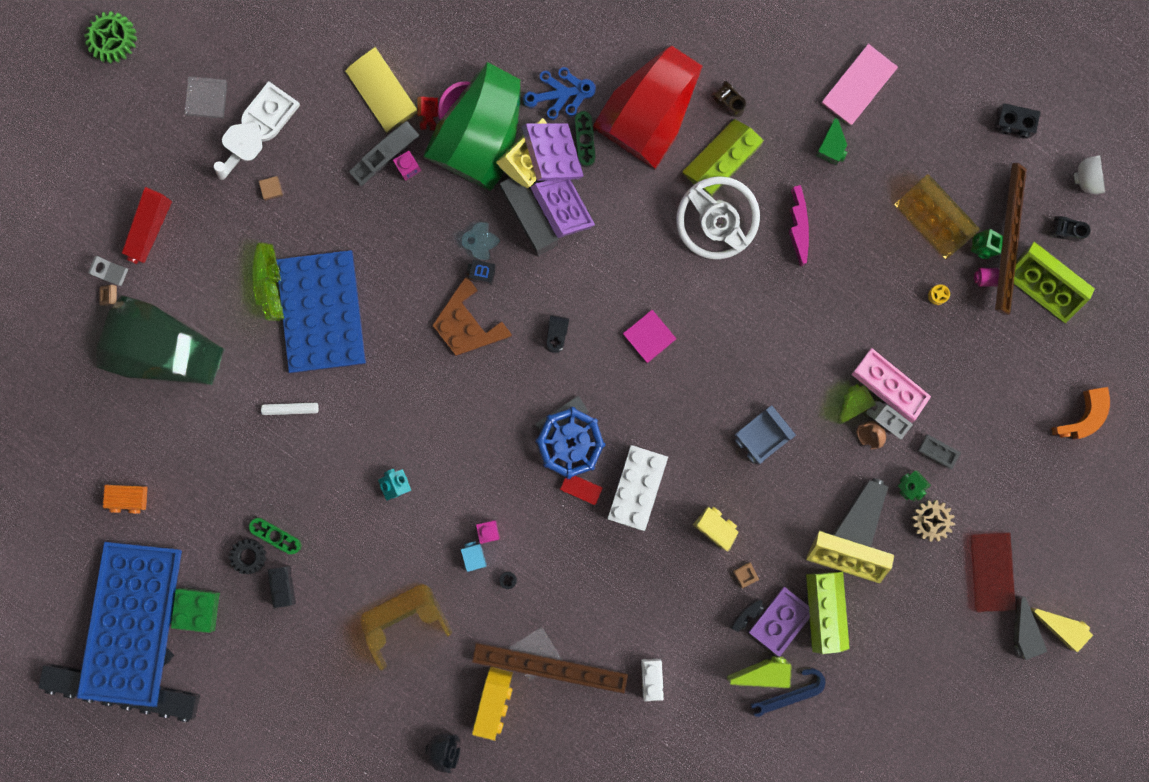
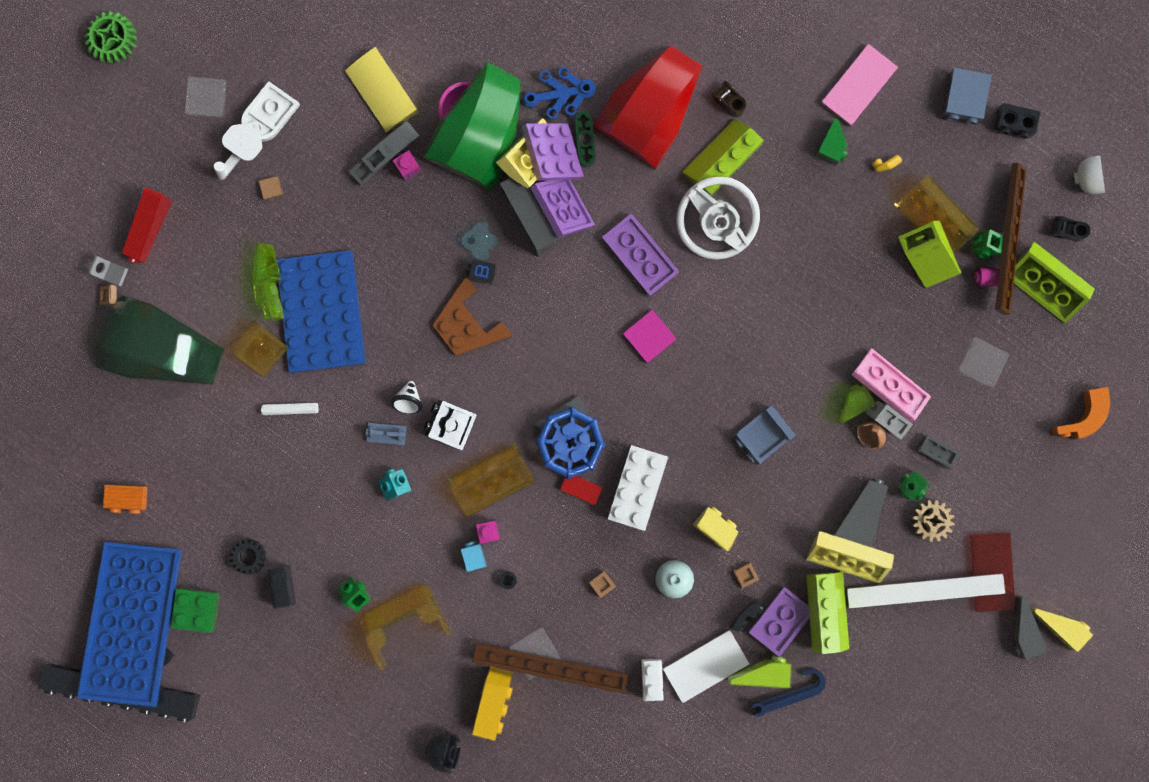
(258, 348): none -> clear yellow slope
(260, 533): green beam -> none
(353, 594): none -> green brick
(386, 433): none -> sand blue hinge
(407, 399): none -> hat
(427, 109): red plate -> none
(449, 424): none -> plate
(490, 480): none -> clear yellow slope
(557, 330): black piece -> none
(602, 584): none -> medium nougat plate
(640, 254): none -> medium lavender plate
(674, 579): none -> light aqua cylinder
(706, 666): none -> white tile
(799, 233): dark pink slope -> none
(888, 165): none -> yellow arm
(925, 590): none -> white tile
(930, 253): none -> lime slope
(941, 291): yellow wheel -> none
(967, 96): none -> sand blue panel
(983, 362): none -> clear tile

